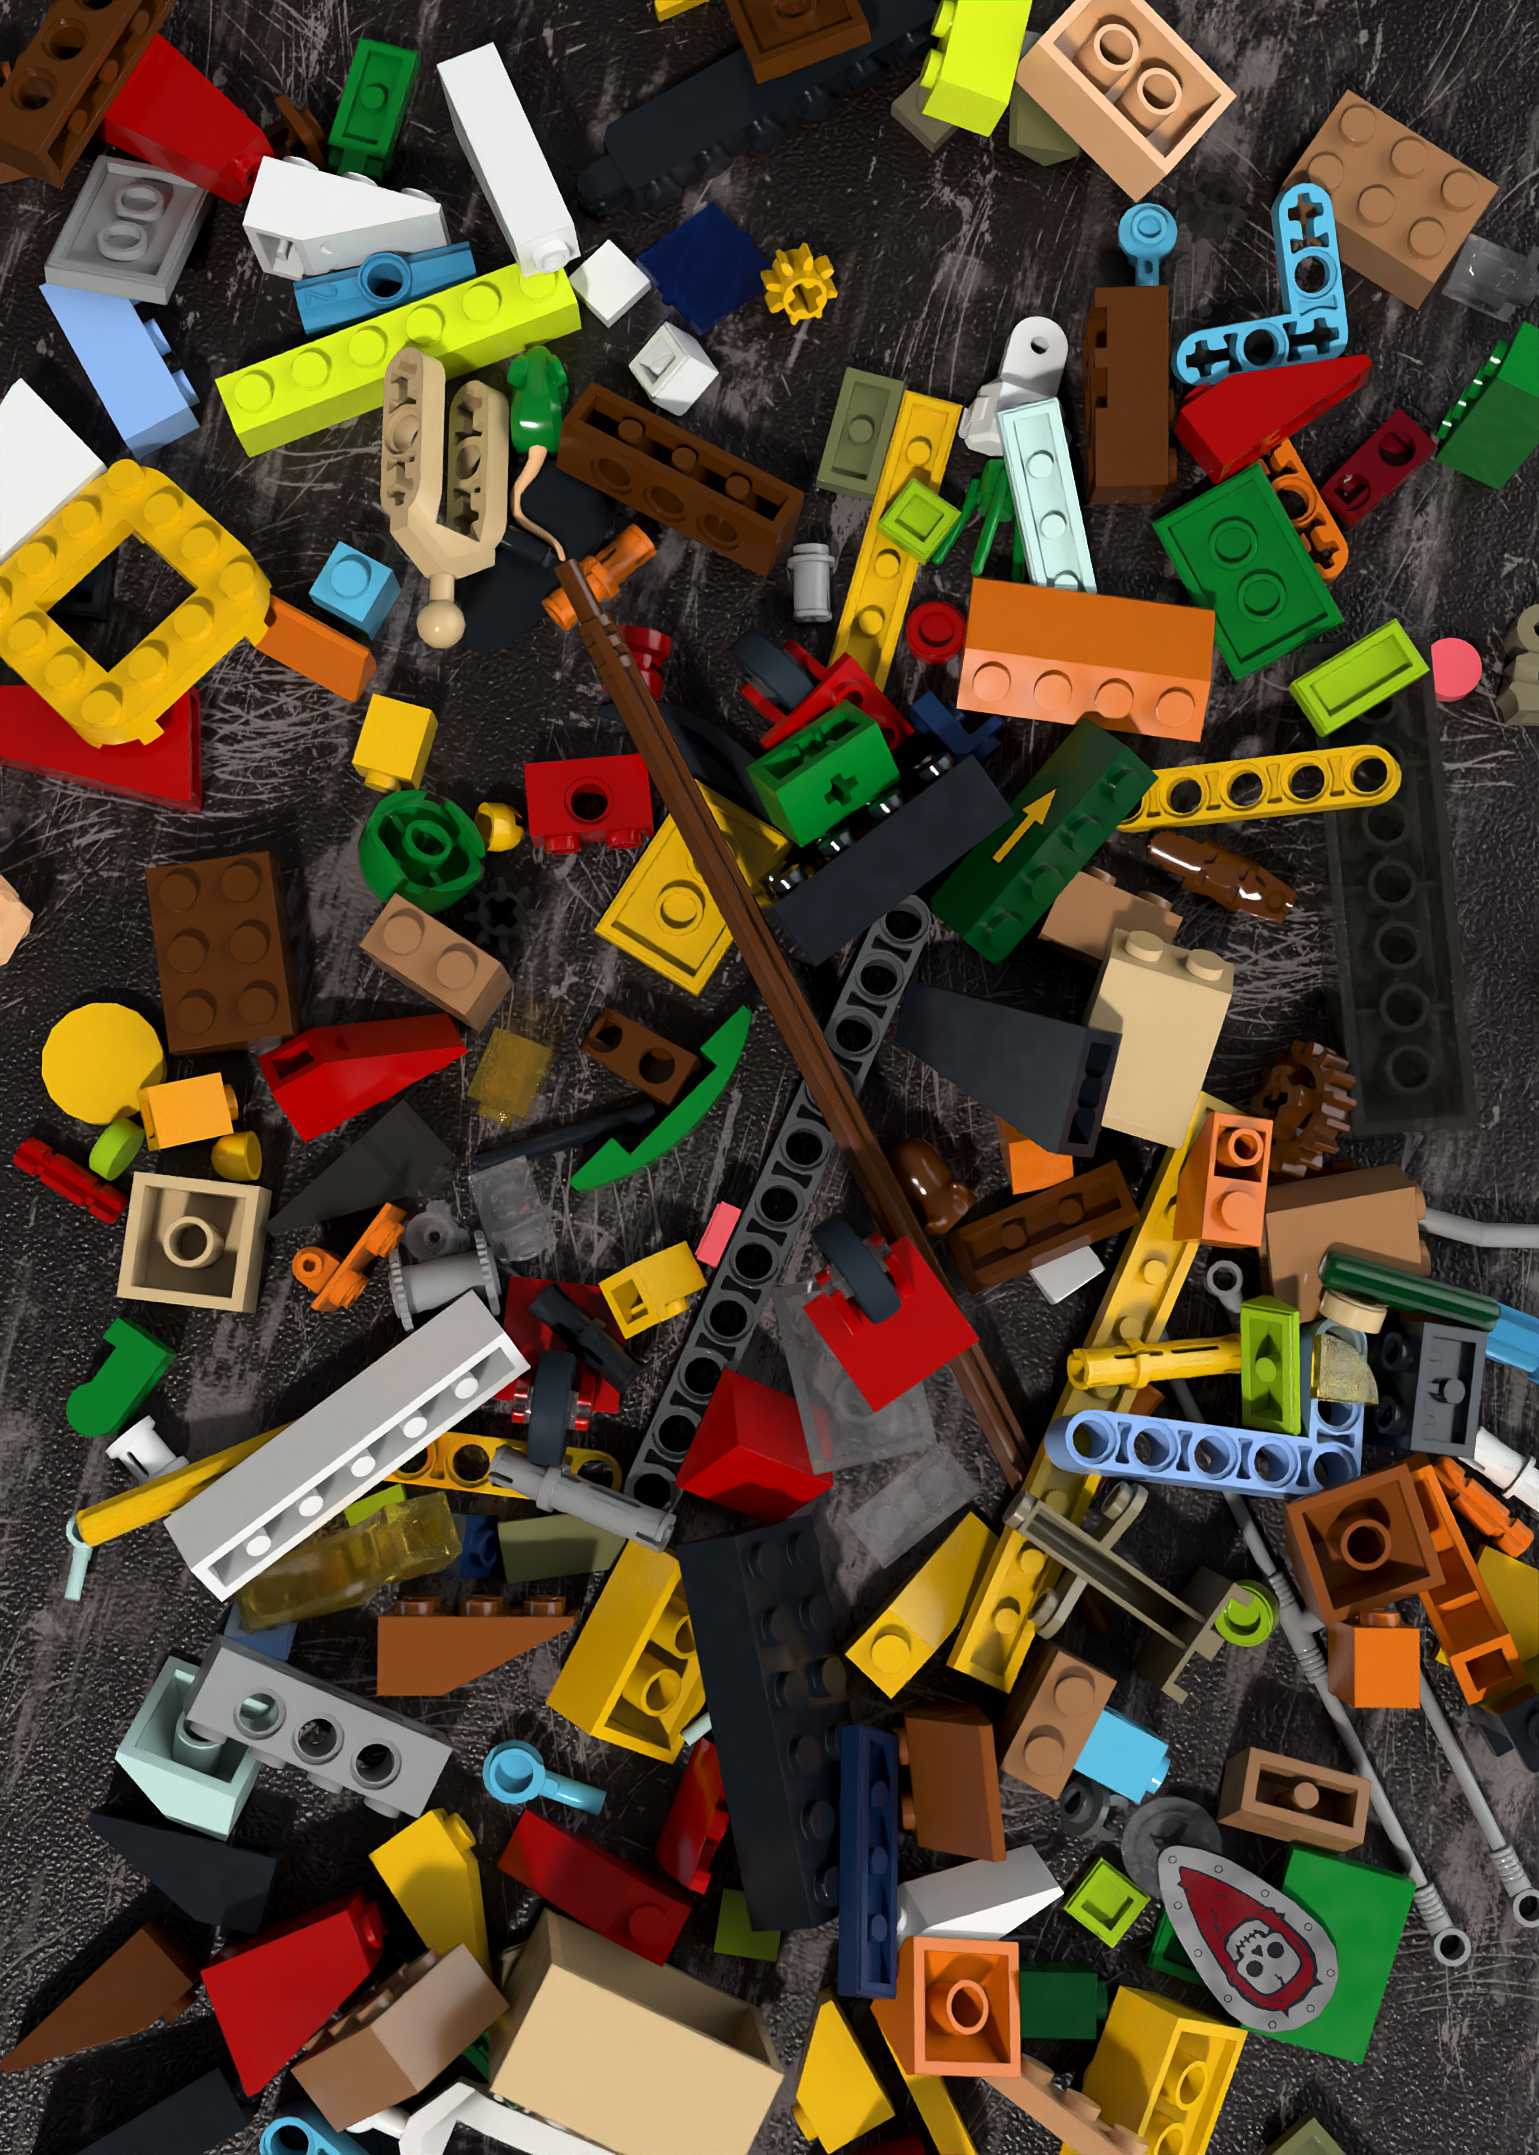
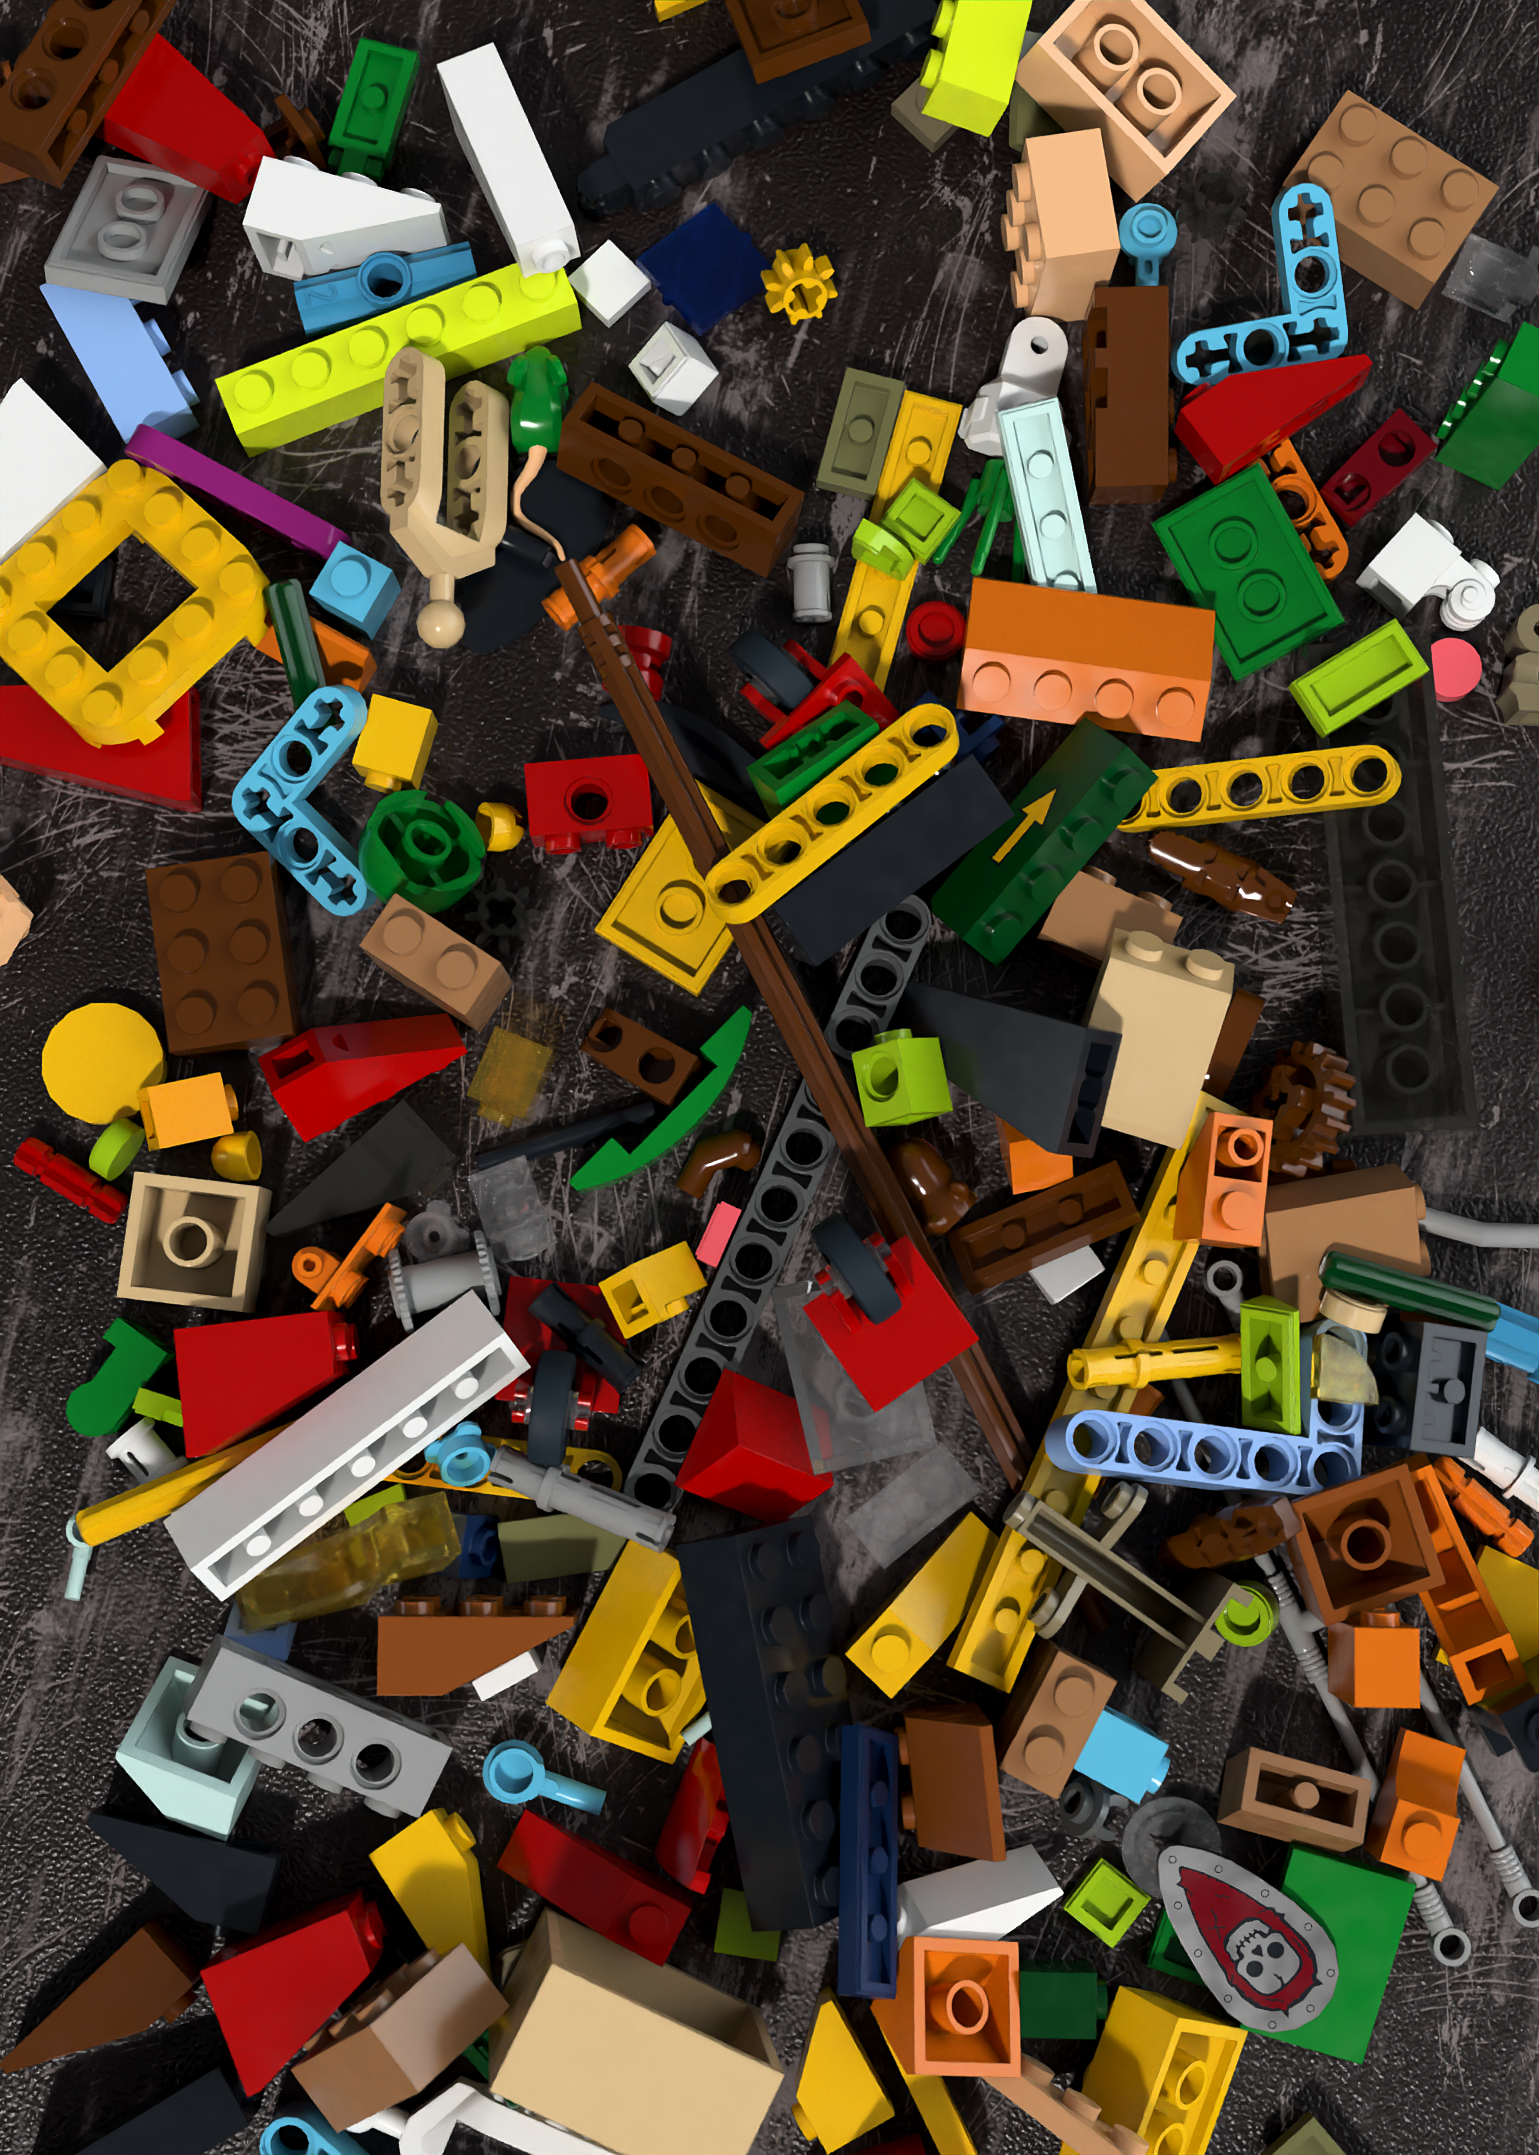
(158, 1406): none -> lime tile
(234, 493): none -> magenta beam
(255, 1372): none -> red slope
(291, 789): none -> medium azure beam
(296, 642): none -> dark green axle
(461, 1455): none -> medium azure plate
(507, 1674): none -> white tile
(717, 1153): none -> reddish brown arm
(821, 840): none -> yellow beam
(881, 551): none -> lime tile
(901, 1079): none -> lime brick
(1060, 225): none -> light nougat brick
(1230, 1534): none -> reddish brown hinge
(1232, 1040): none -> reddish brown beam
(1417, 1805): none -> orange arch
(1426, 563): none -> white brick

